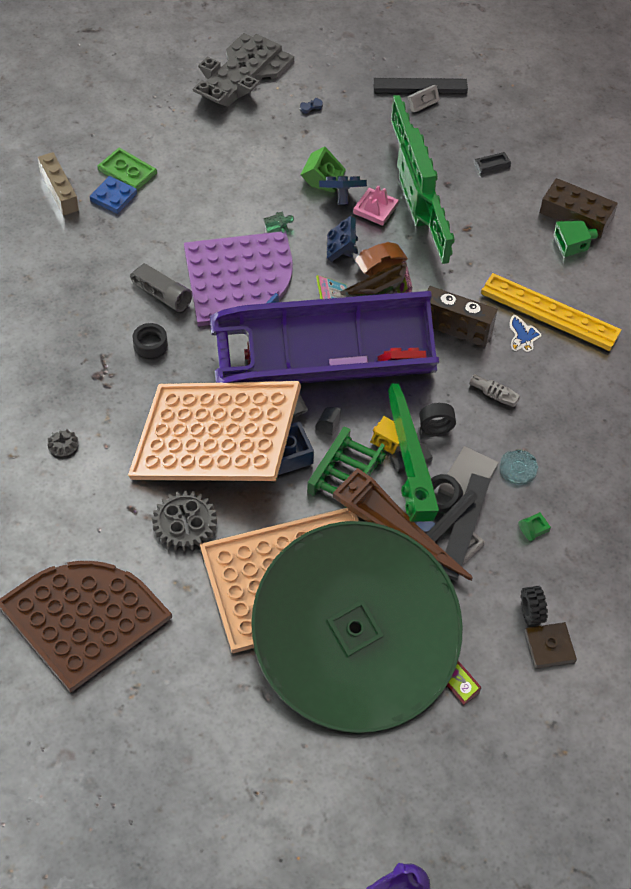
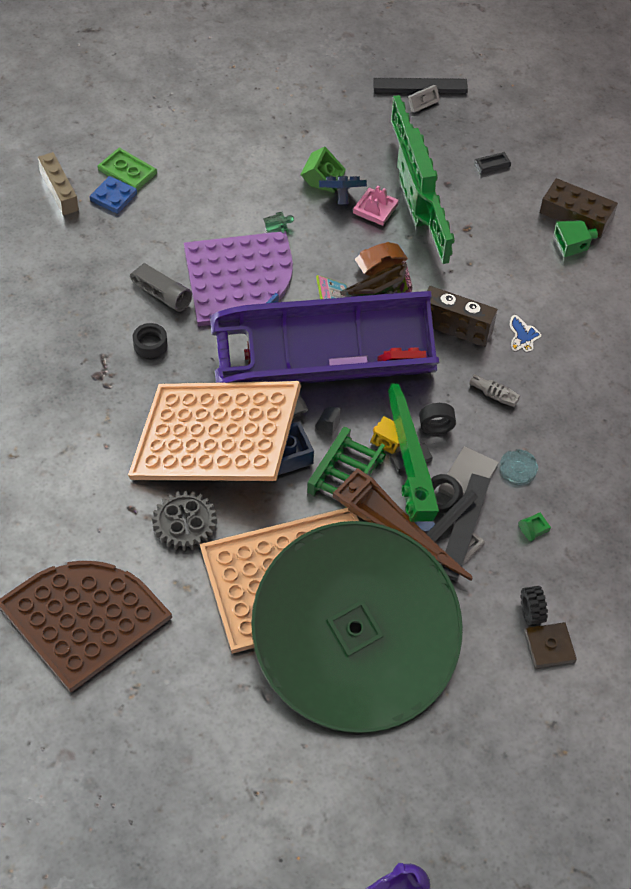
(55, 446): dark grey gear -> none
(247, 63): dark grey piece -> none
(313, 104): dark blue piece -> none
(342, 239): dark blue plate -> none
(463, 684): slope -> none
(551, 311): yellow plate -> none

